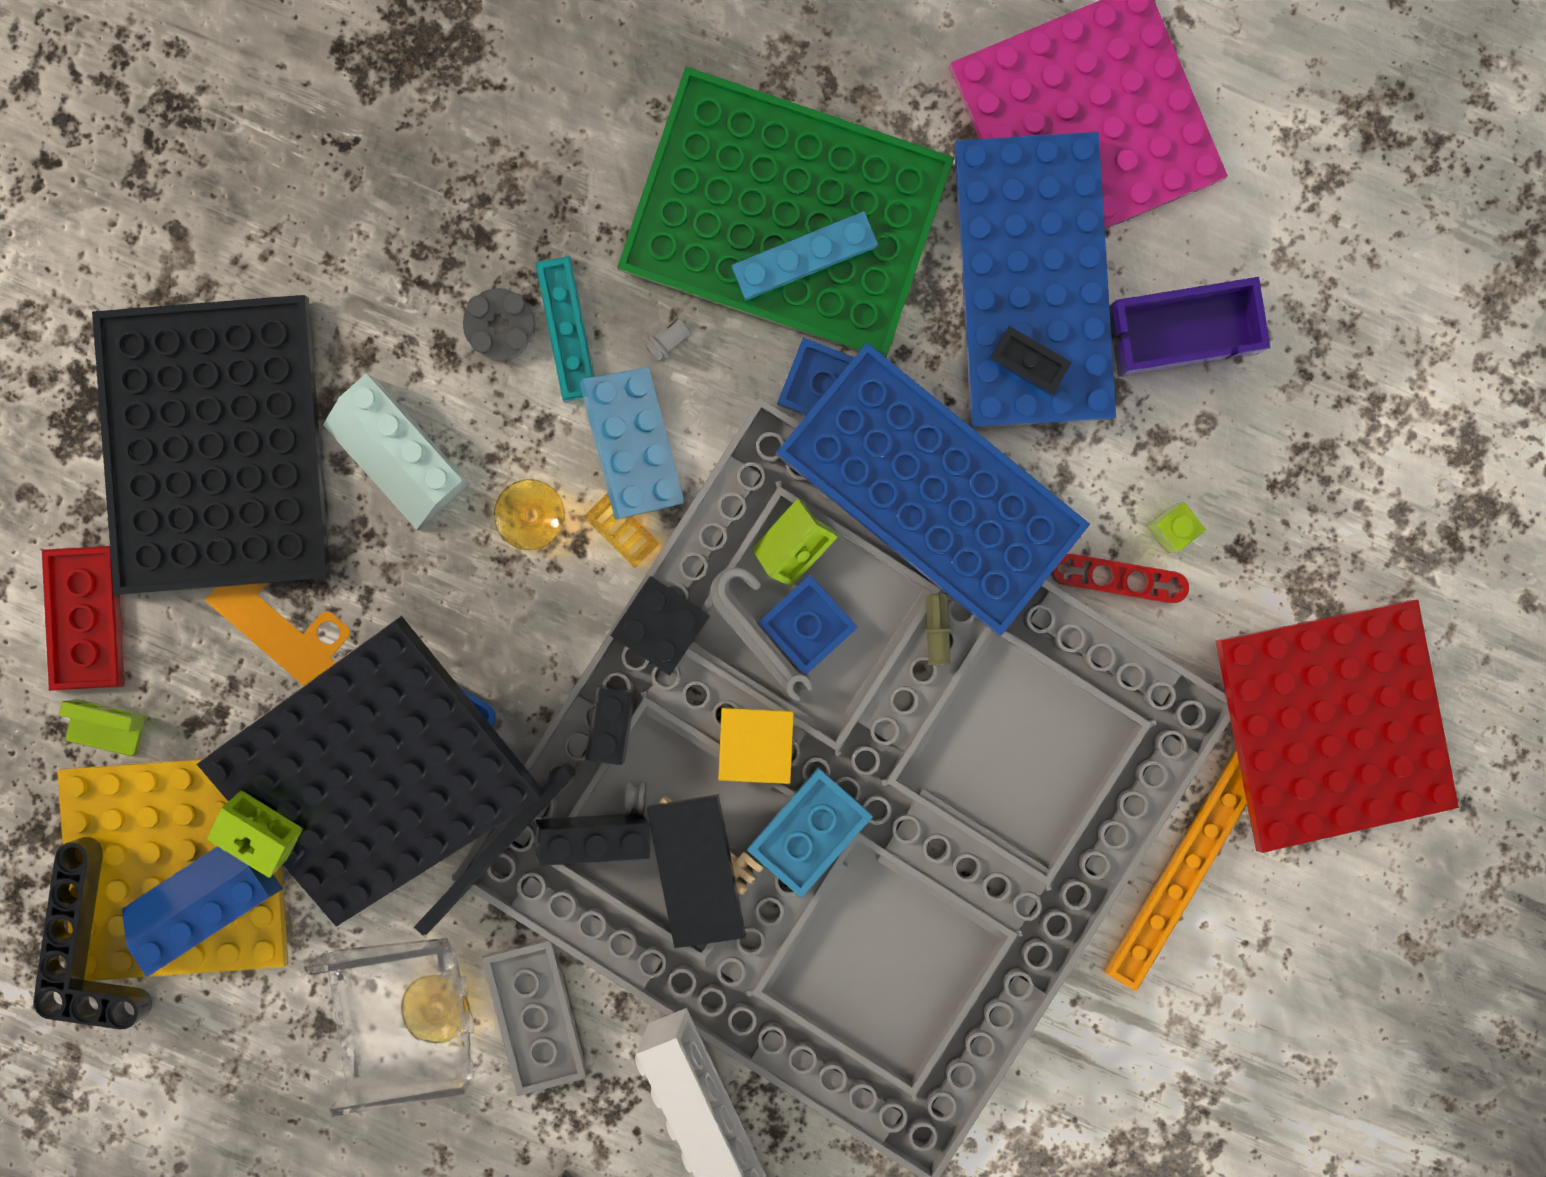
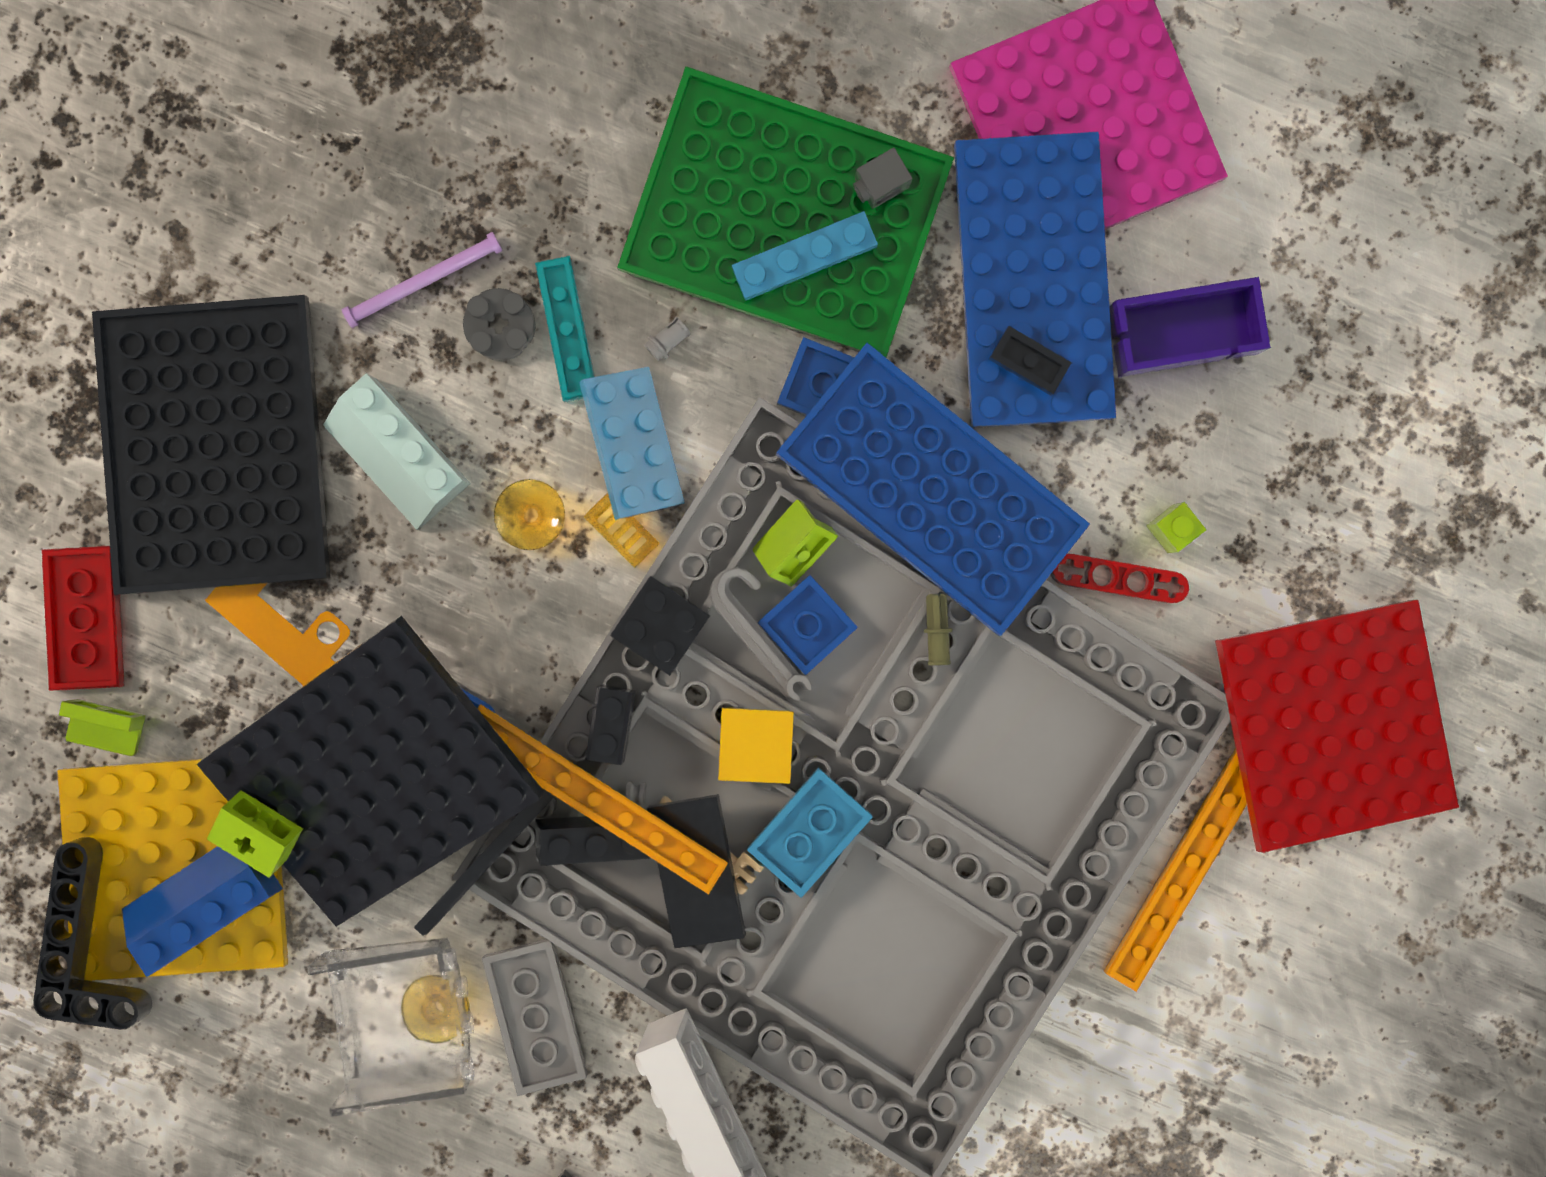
(421, 280): none -> lavender bar
(610, 807): none -> light orange tile
(881, 178): none -> dark grey brick

